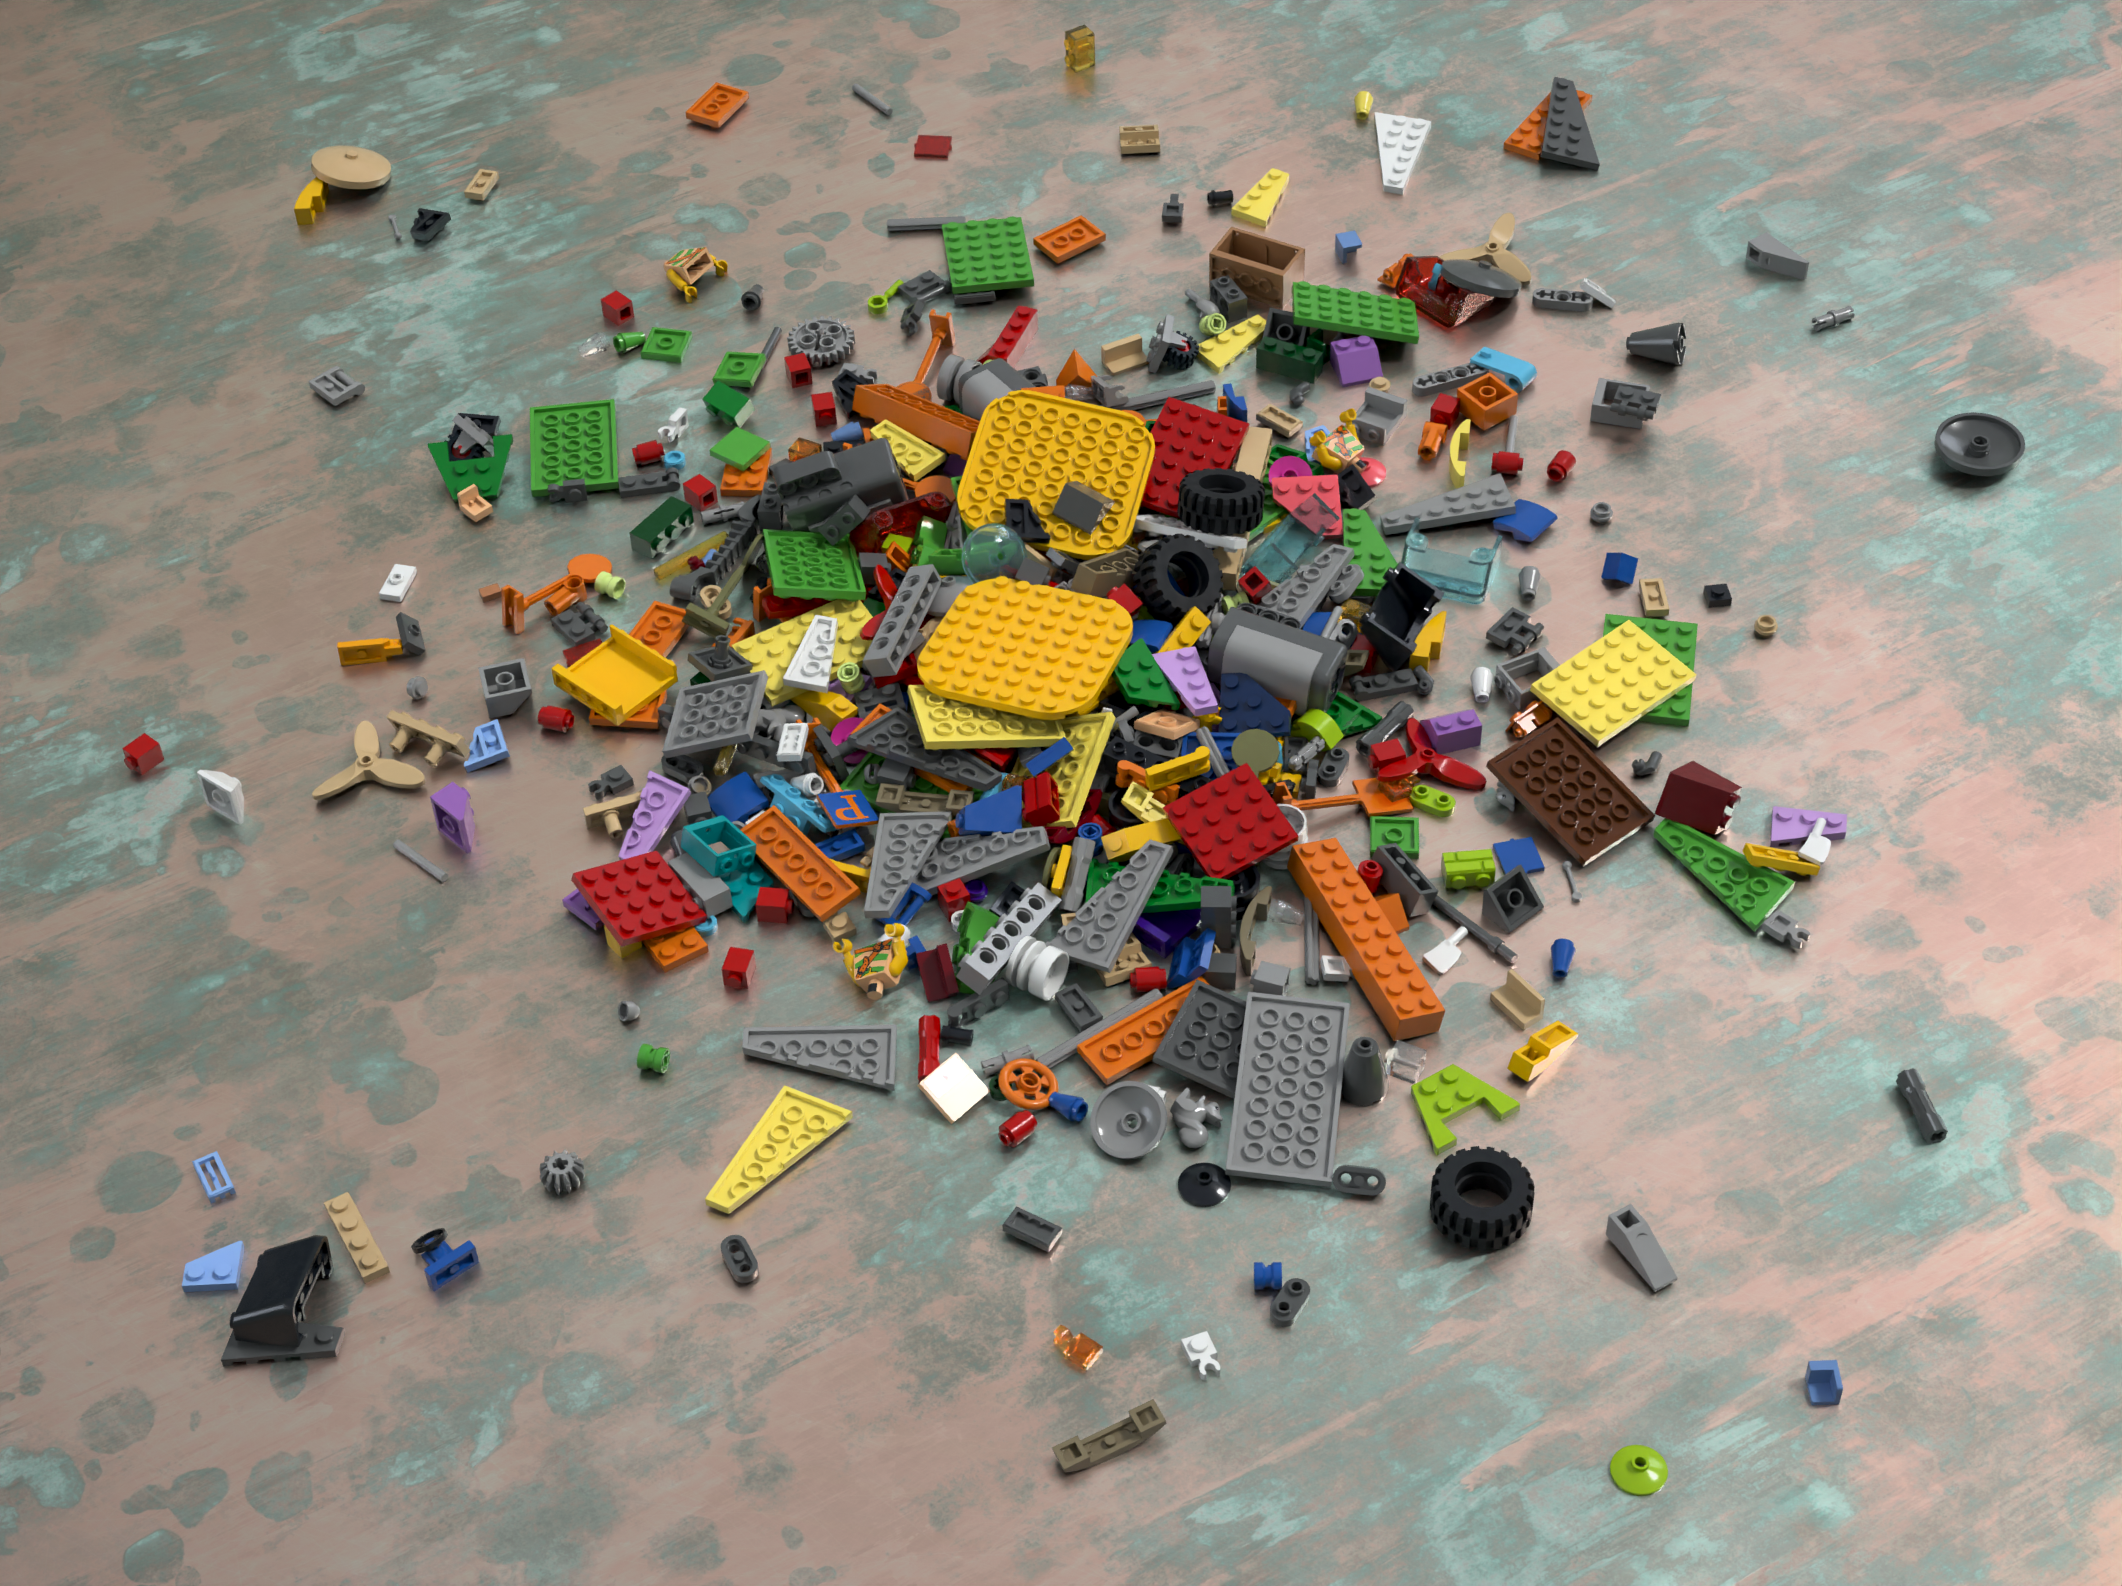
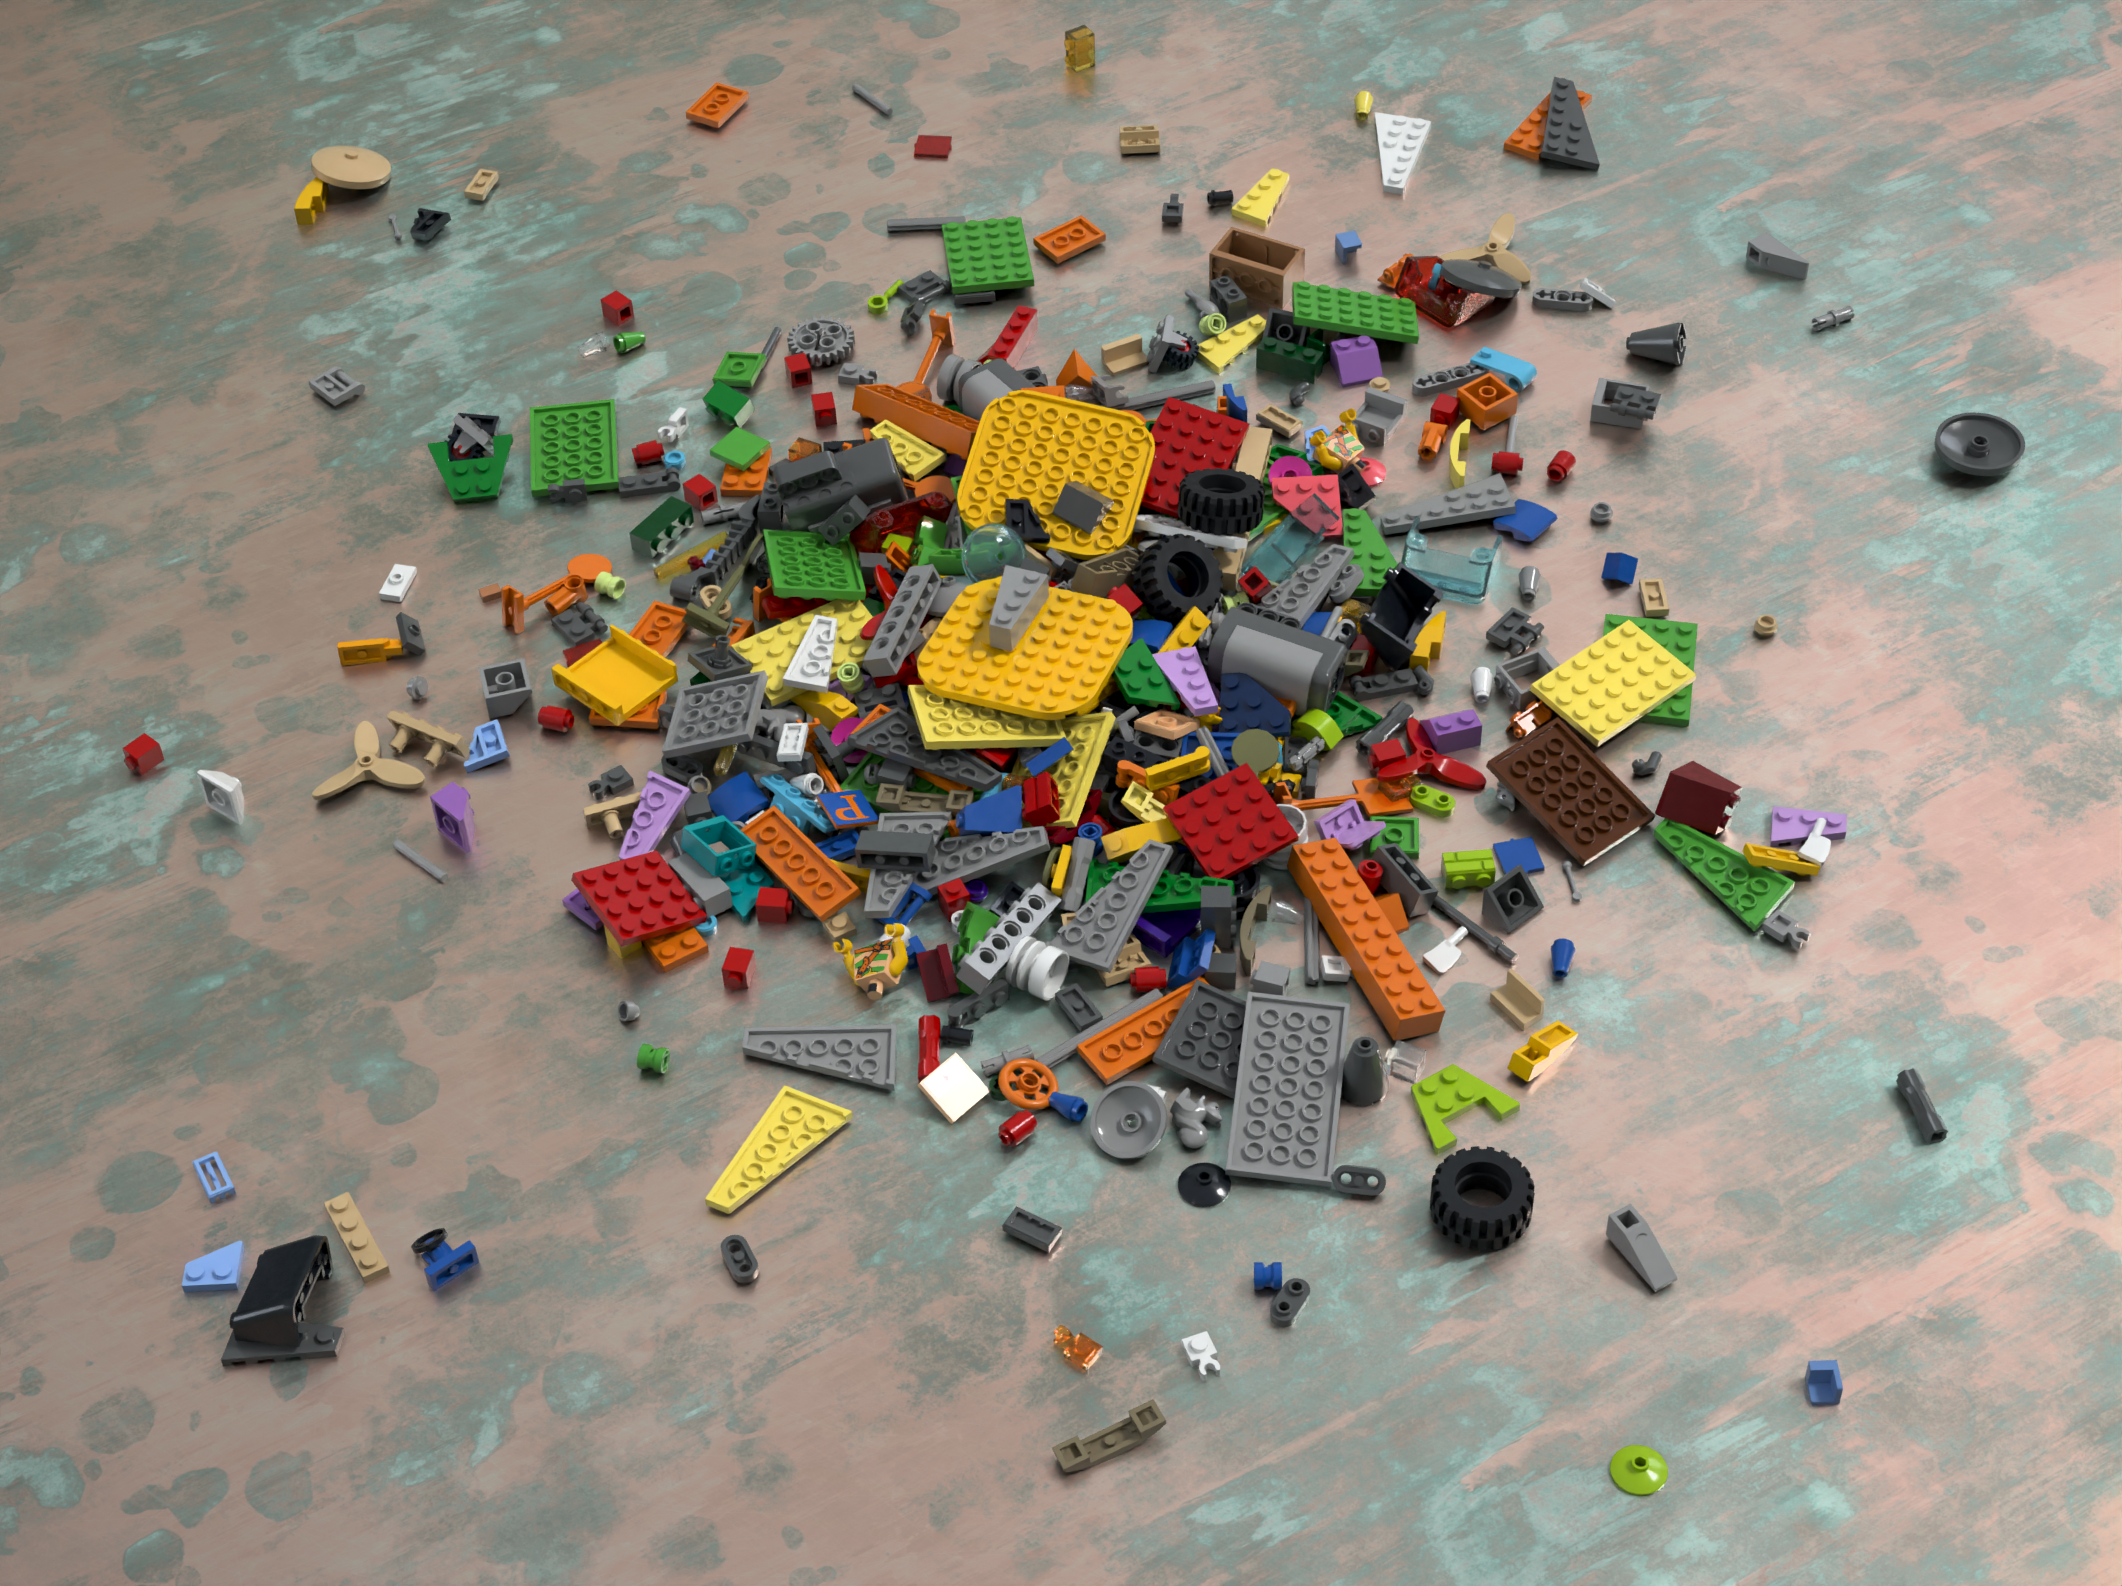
(473, 504): light nougat bracket -> none
(562, 1171): light grey gear -> none
(666, 344): bright green tile -> none
(690, 265): torso -> none
(752, 298): dark grey cone -> none
(844, 387): black wing -> none
(848, 432): medium blue cone -> none
(895, 851): none -> dark grey brick
(1016, 605): none -> light grey wedge
(1333, 767): dark grey plate -> none
(1347, 826): none -> lavender bracket
(1717, 595): black plate -> none

